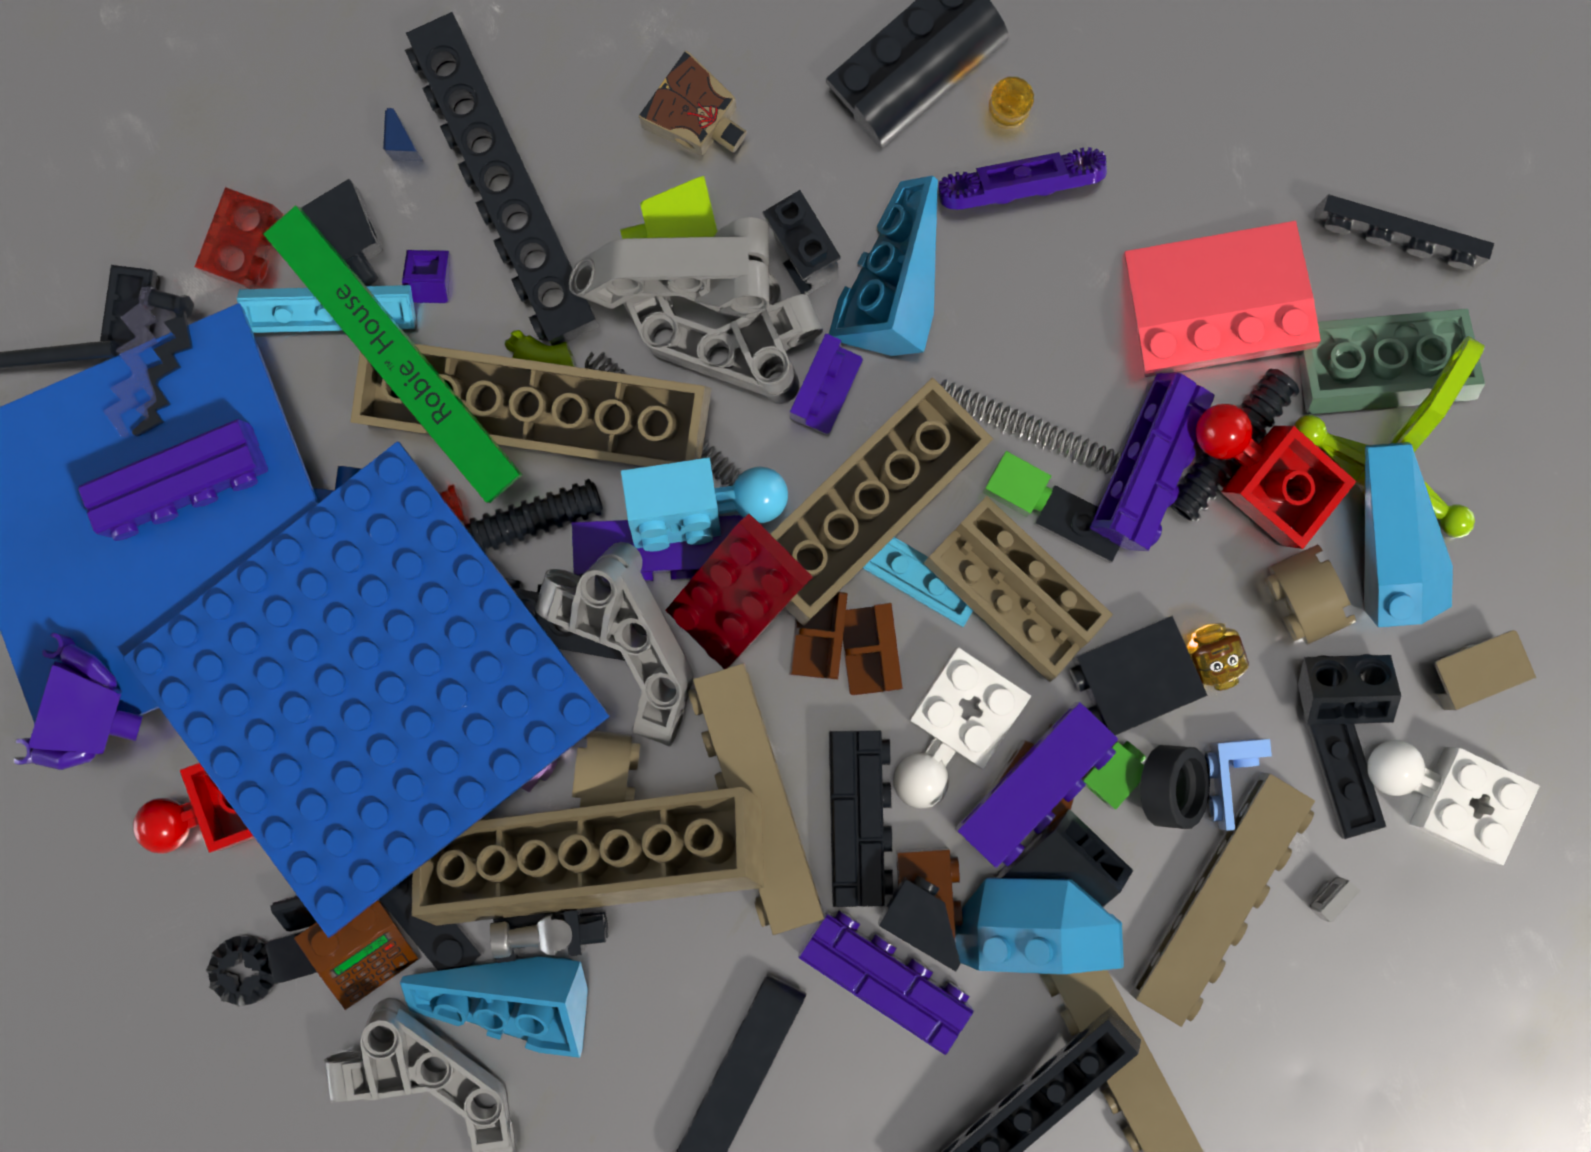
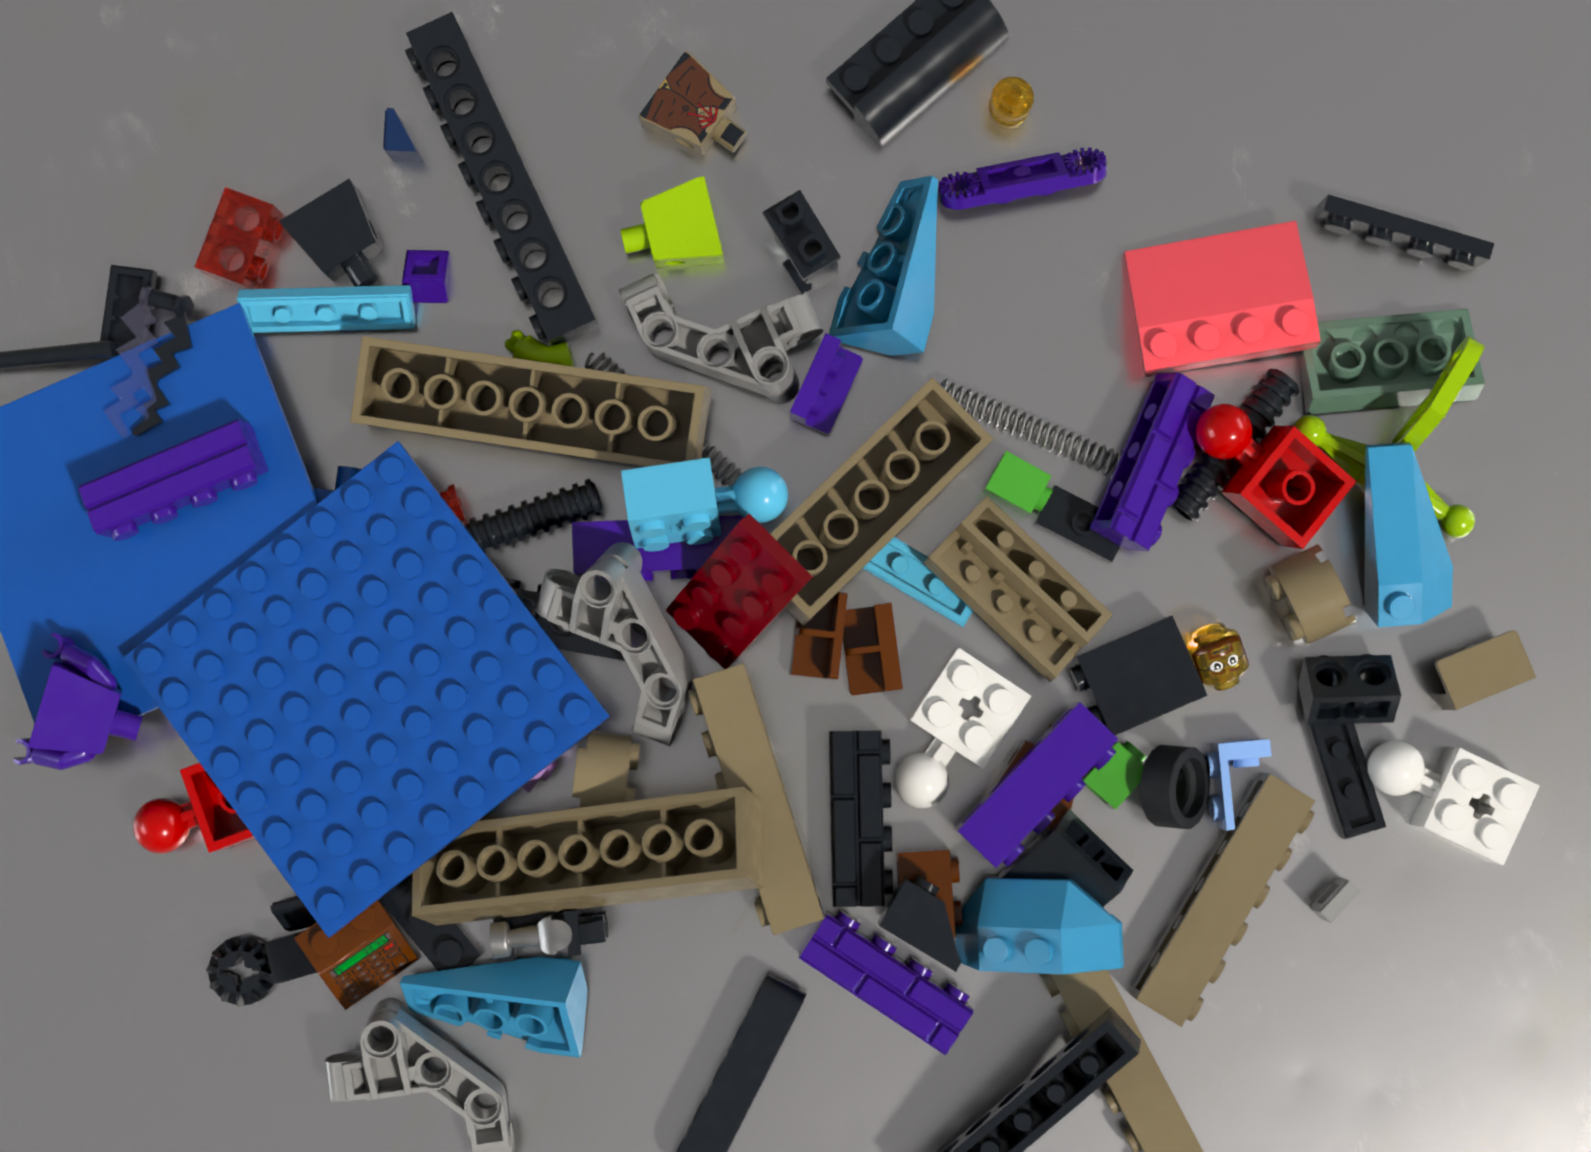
(392, 354): green tile -> none
(716, 271): light grey connector -> none

